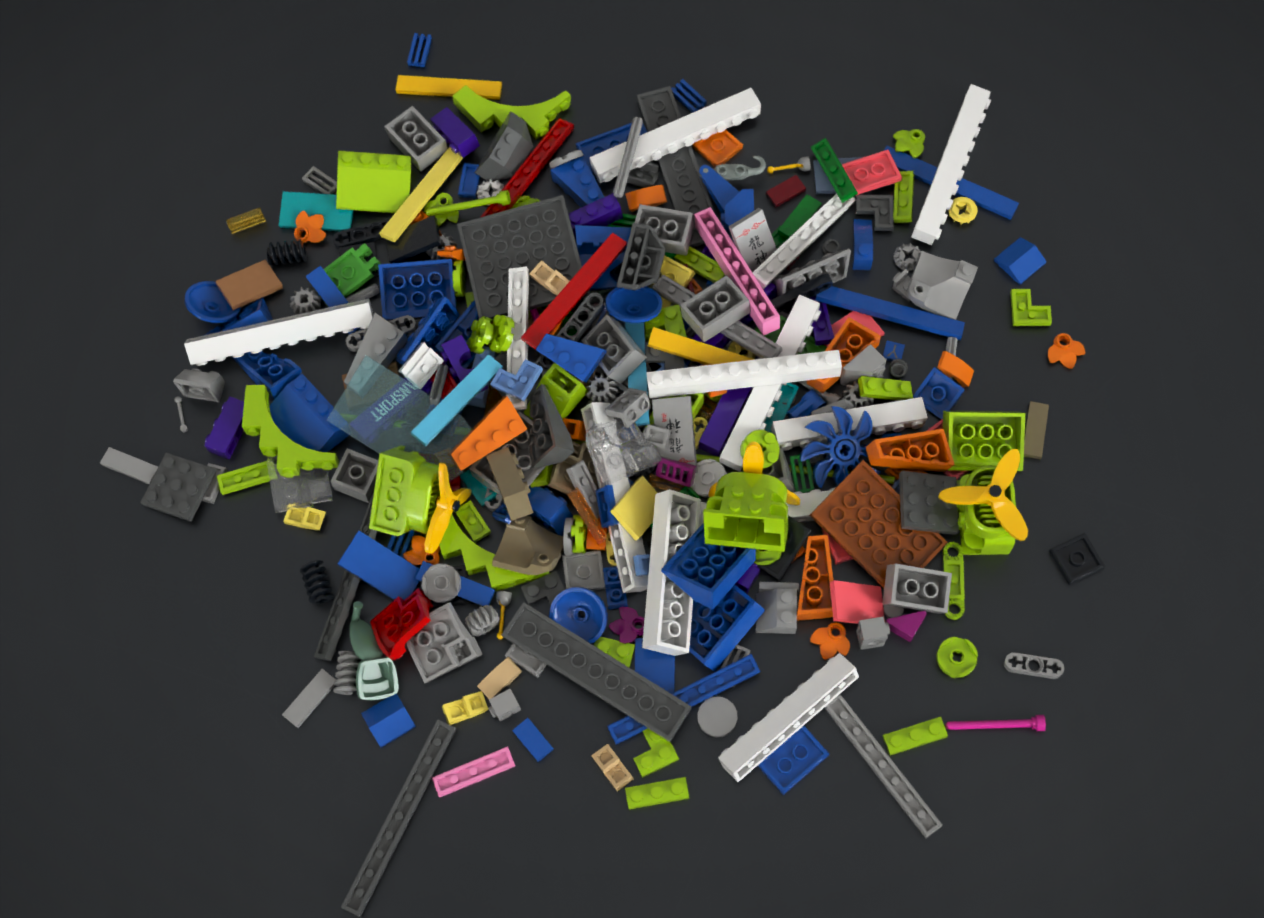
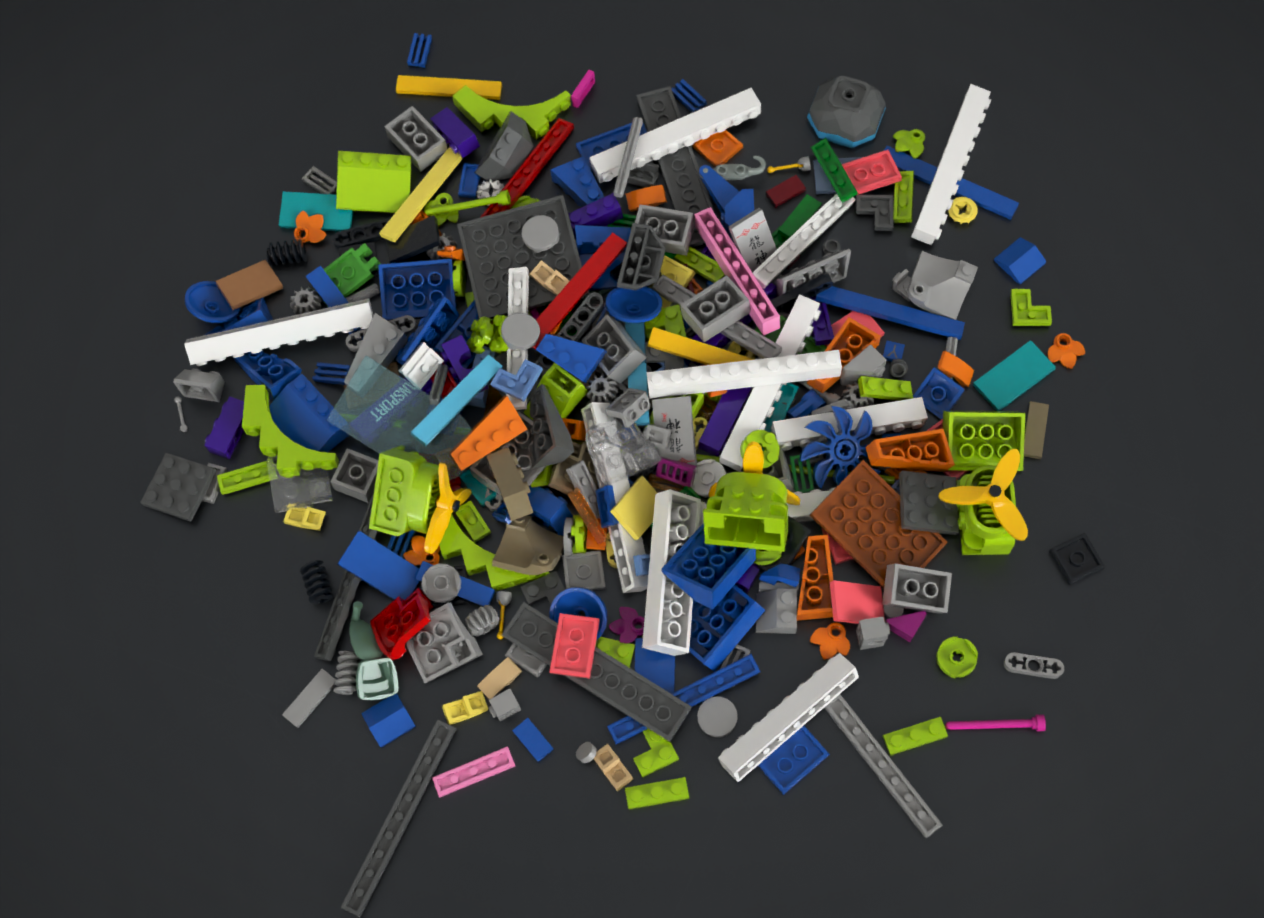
(129, 465): light grey tile -> none
(245, 220): clear yellow tile -> none
(338, 367): none -> blue tile
(520, 331): none -> light grey tile
(540, 233): none -> light grey tile
(565, 159): light grey tile -> none
(574, 645): none -> coral tile
(583, 88): none -> dark pink tile
(586, 752): none -> light grey tile
(614, 592): blue slope -> none
(783, 573): none -> blue slope
(843, 118): none -> dark grey rock
(862, 244): blue slope -> none
(899, 256): light grey gear -> none
(955, 566): lime plate -> none
(1014, 376): none -> teal tile

